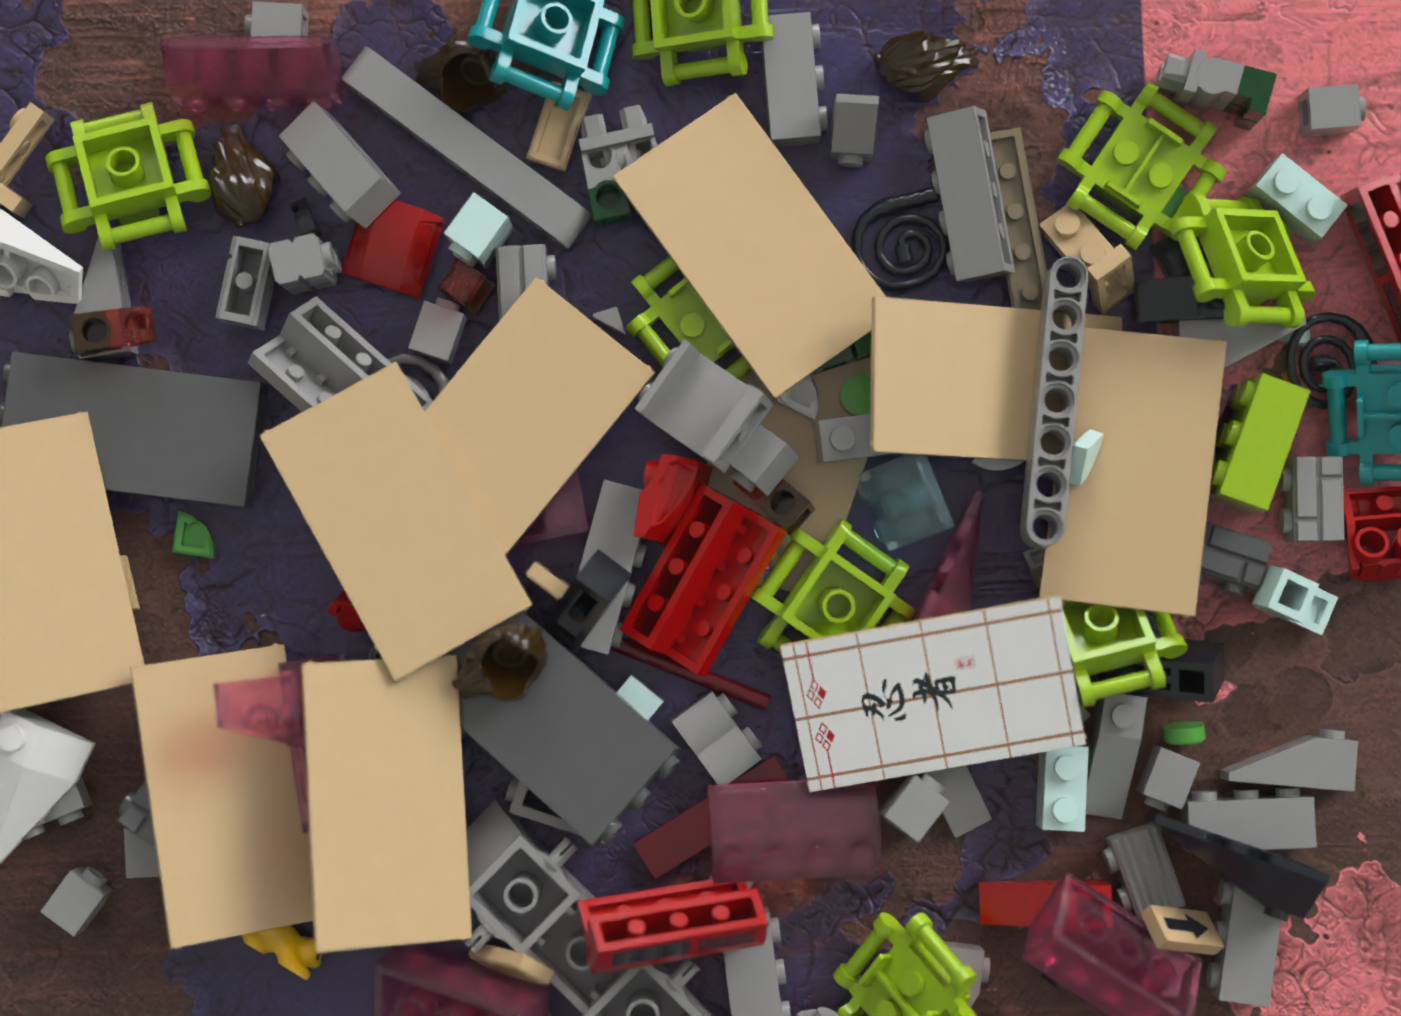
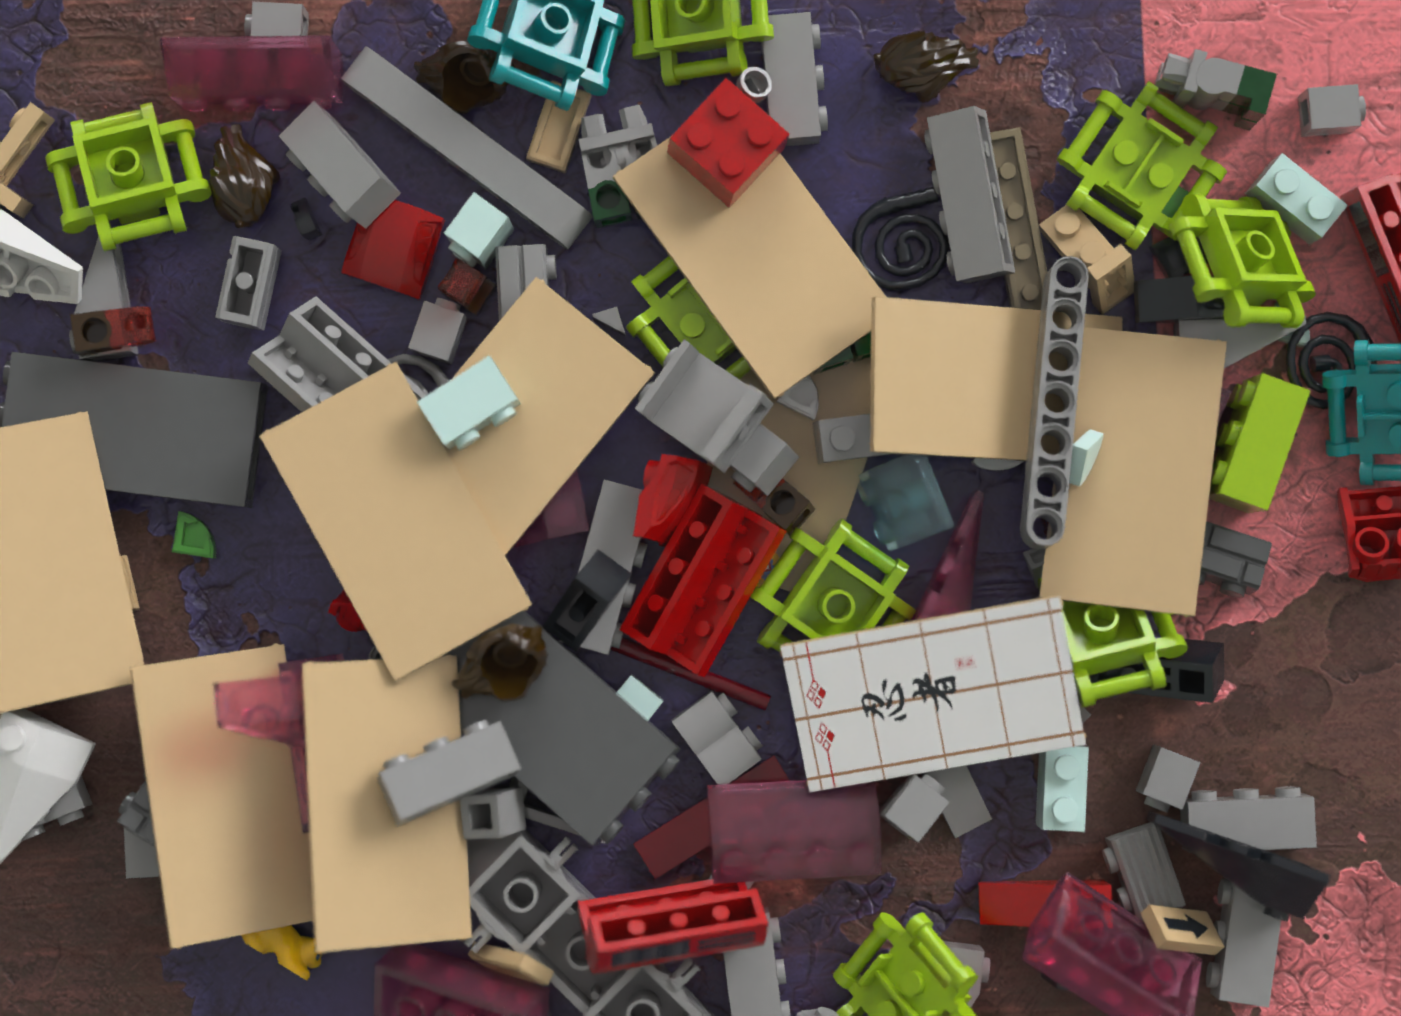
(78, 899): light grey brick -> none
(304, 263): light grey brick -> none
(447, 771): none -> light grey brick
(470, 404): none -> light aqua brick
(493, 813): none -> light grey brick
(547, 580): tan tile -> none
(727, 142): none -> red brick
(758, 83): none -> light grey hinge
(853, 129): light grey slope -> none
(856, 395): bright green tile -> none
(1113, 753): light grey slope -> none
(1184, 732): bright green tile -> none
(1294, 599): light aqua brick -> none
(1306, 762): light grey slope -> none
(1312, 499): light grey brick -> none

